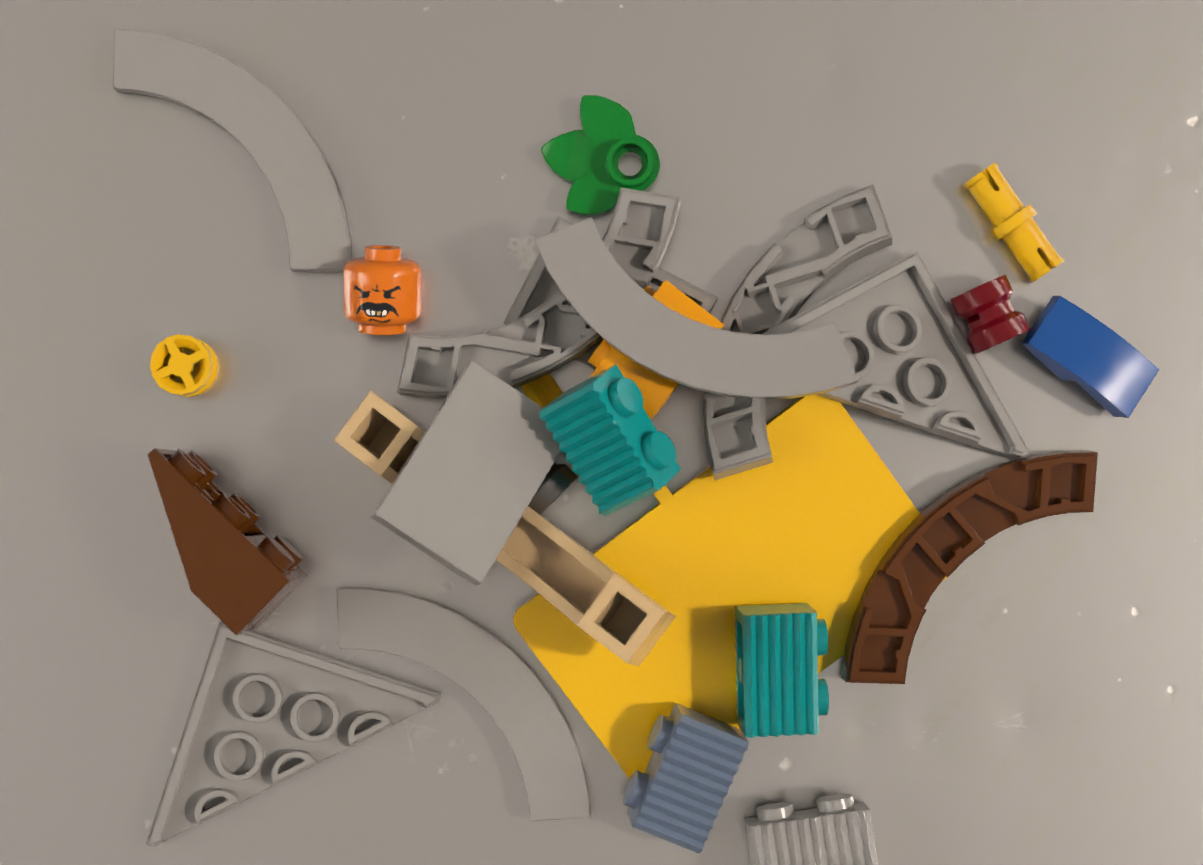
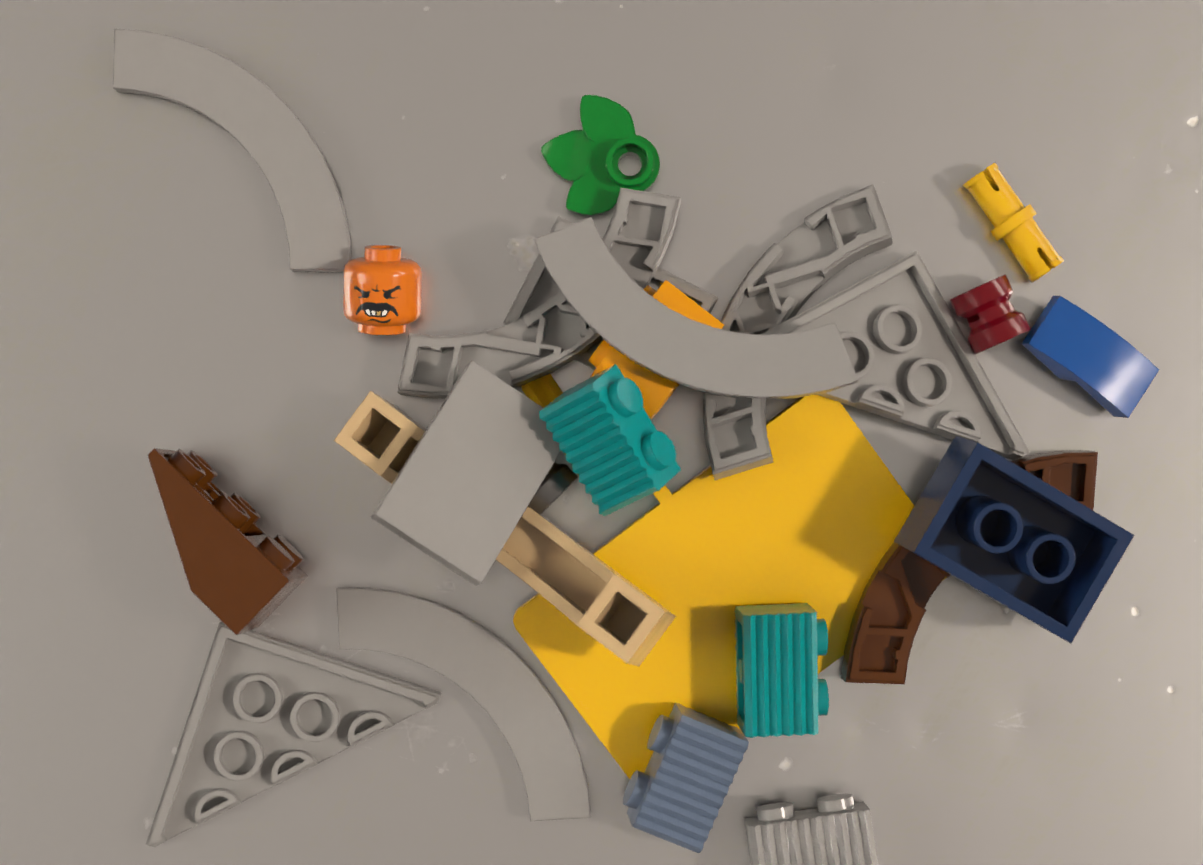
(174, 369): yellow wheel -> none
(1014, 538): none -> dark blue brick

